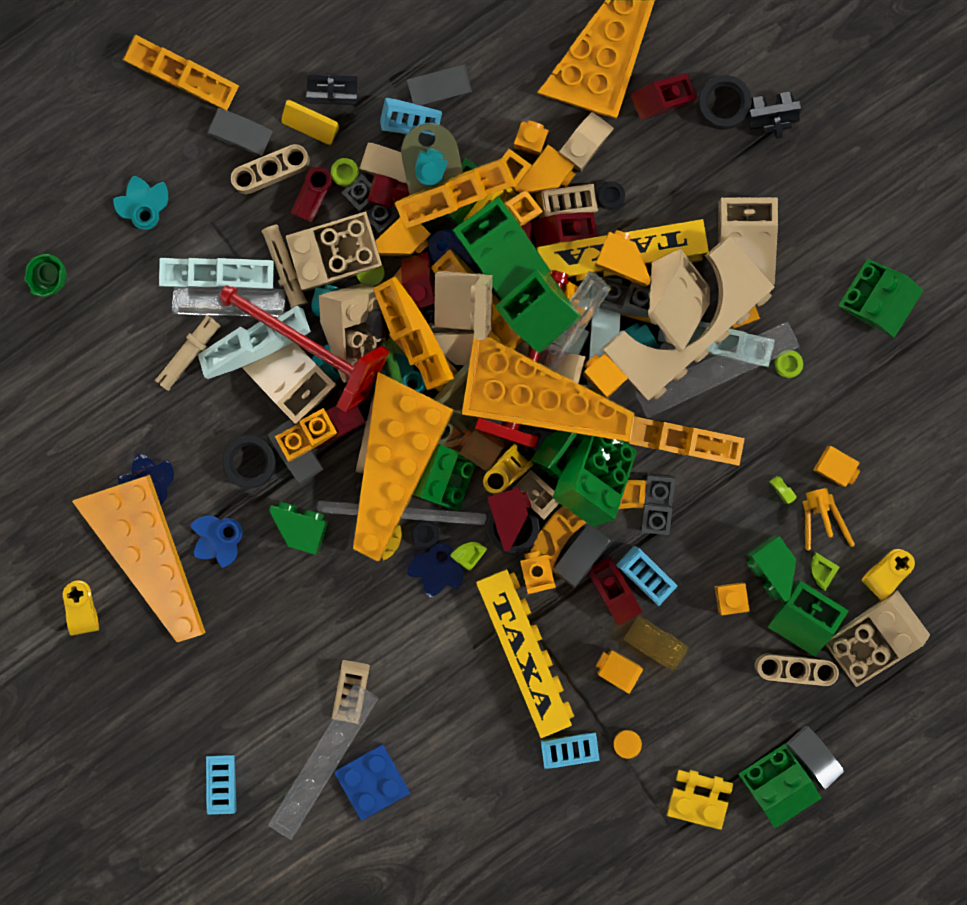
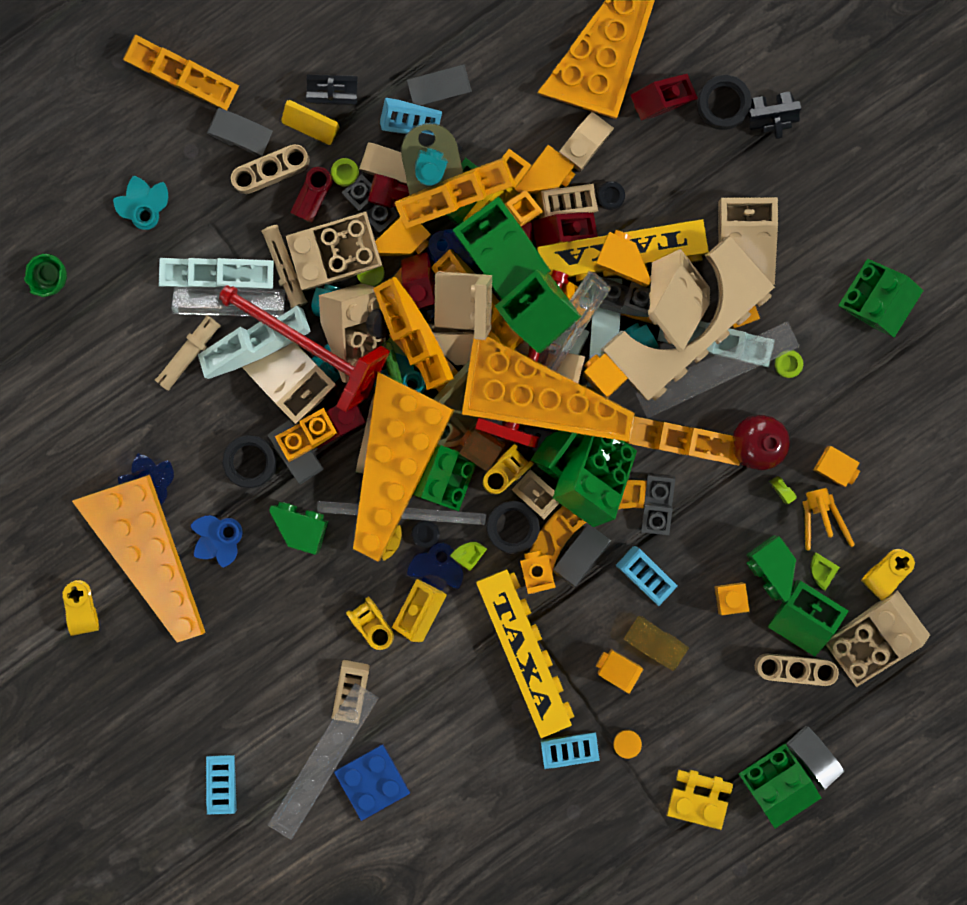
(370, 623): none -> yellow piece
(419, 611): none -> yellow slope
(509, 514): dark red slope -> none
(531, 138): light orange brick -> none
(614, 591): dark red slope -> none
(761, 442): none -> dark red cylinder

